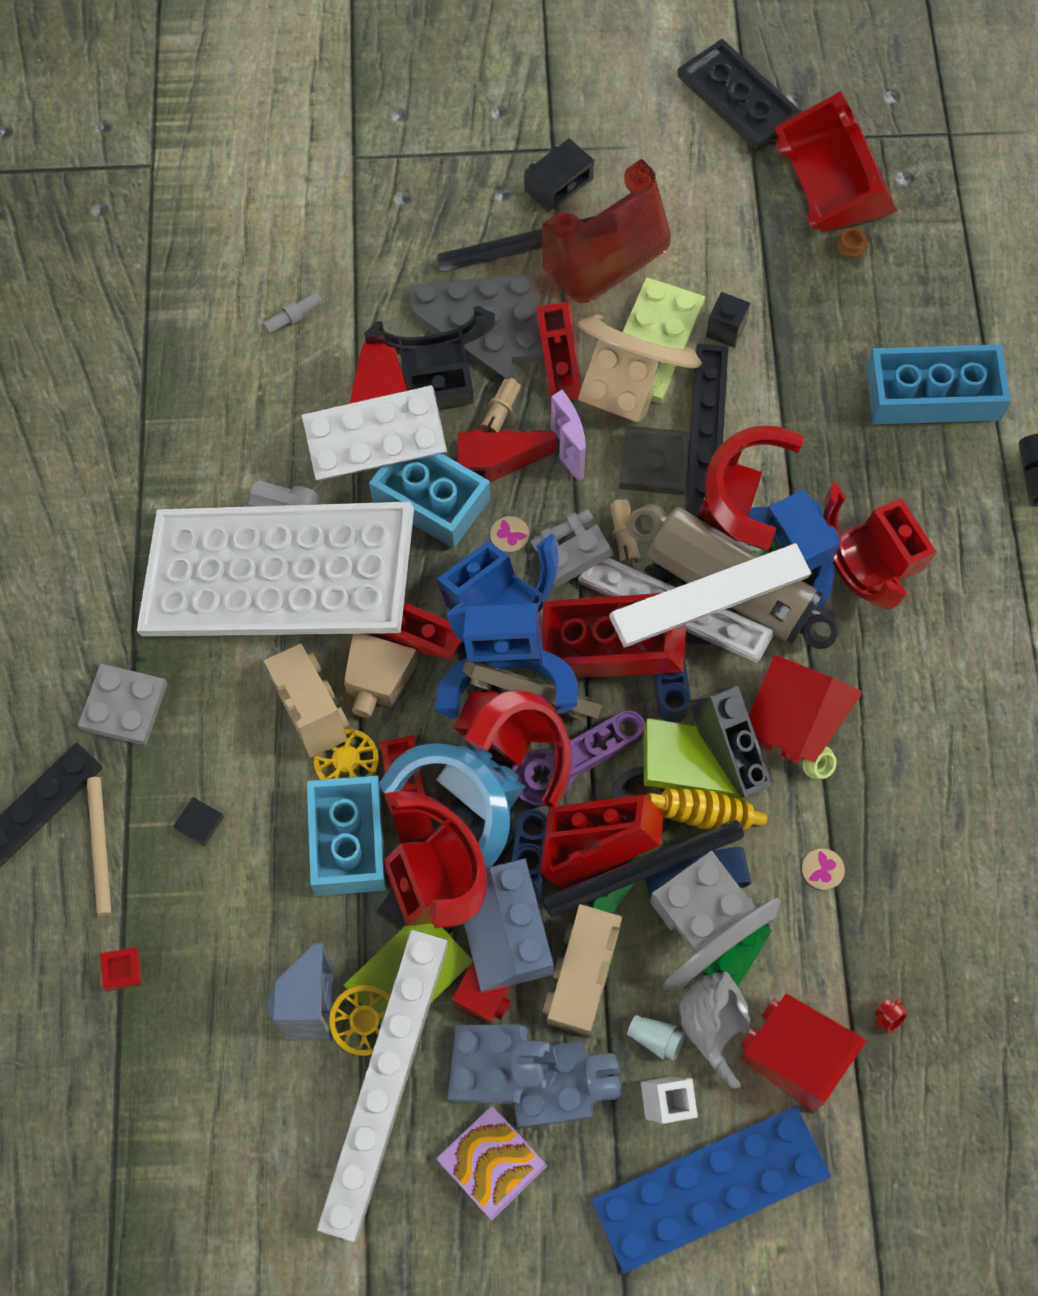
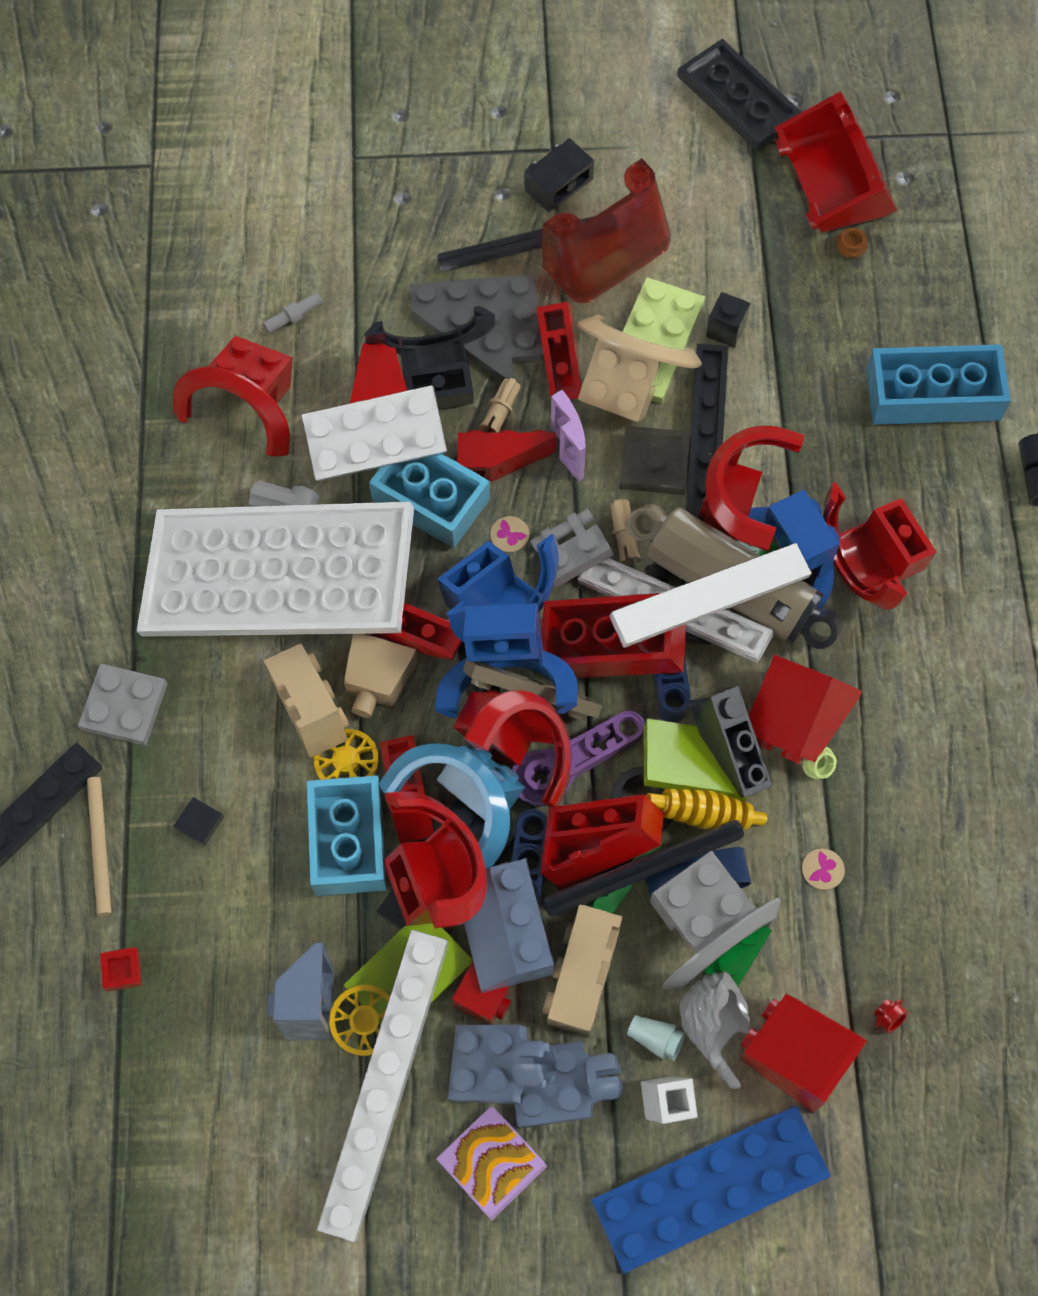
(252, 373): none -> red piece

